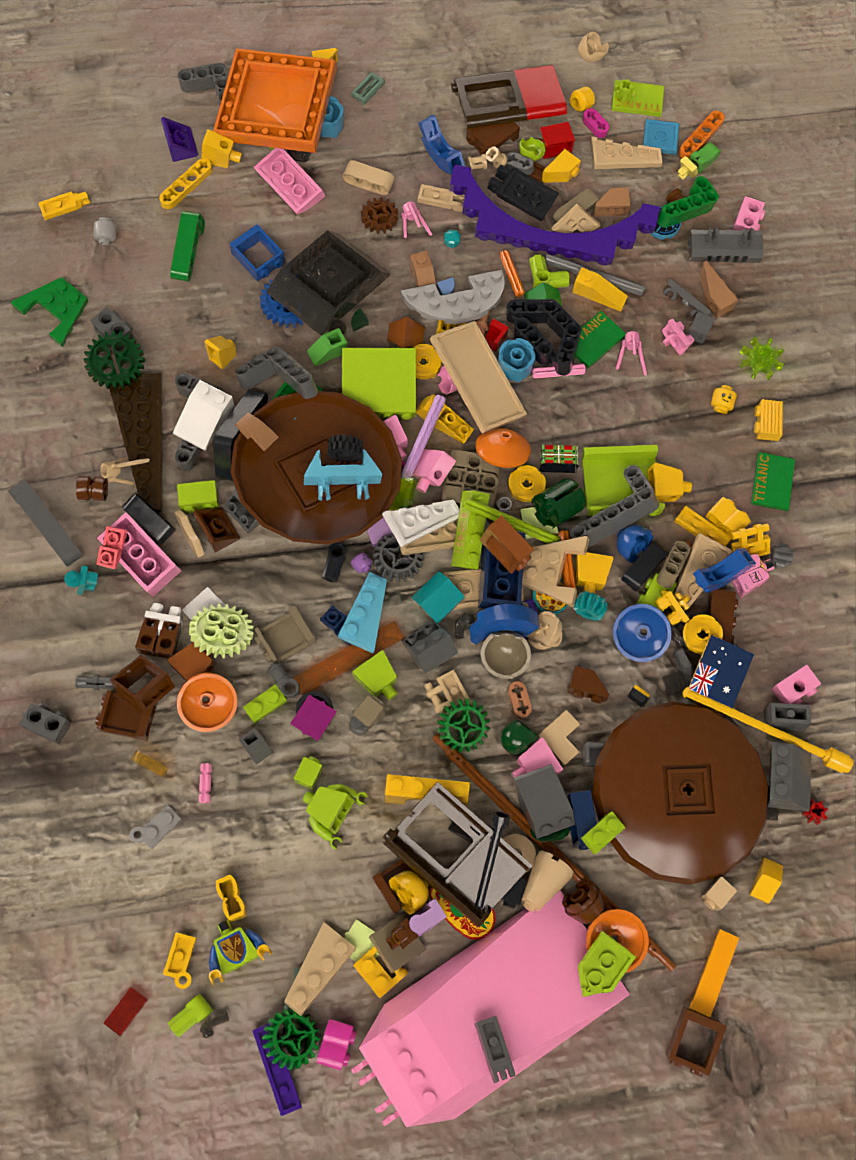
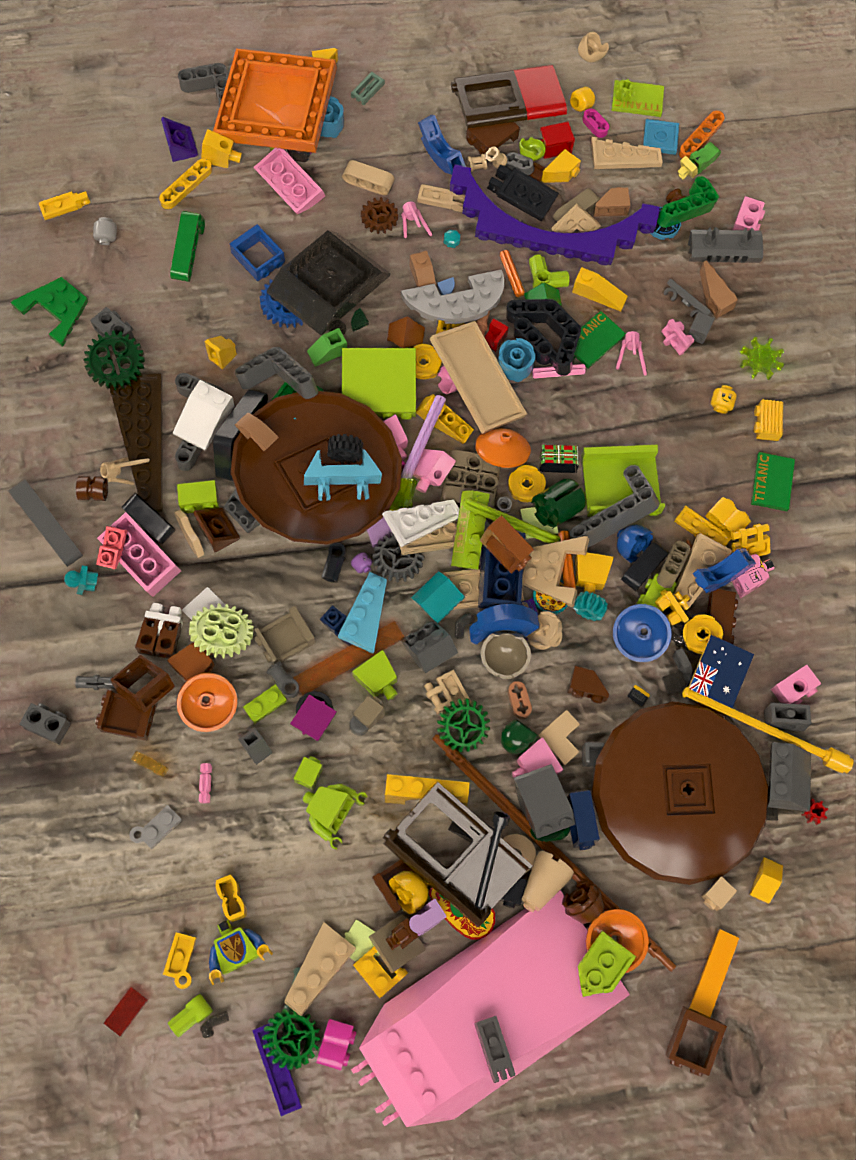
(575, 268): dark grey axle -> none
(602, 832): lime plate -> none
(667, 482): yellow torso -> none
(782, 555): dark grey gear -> none

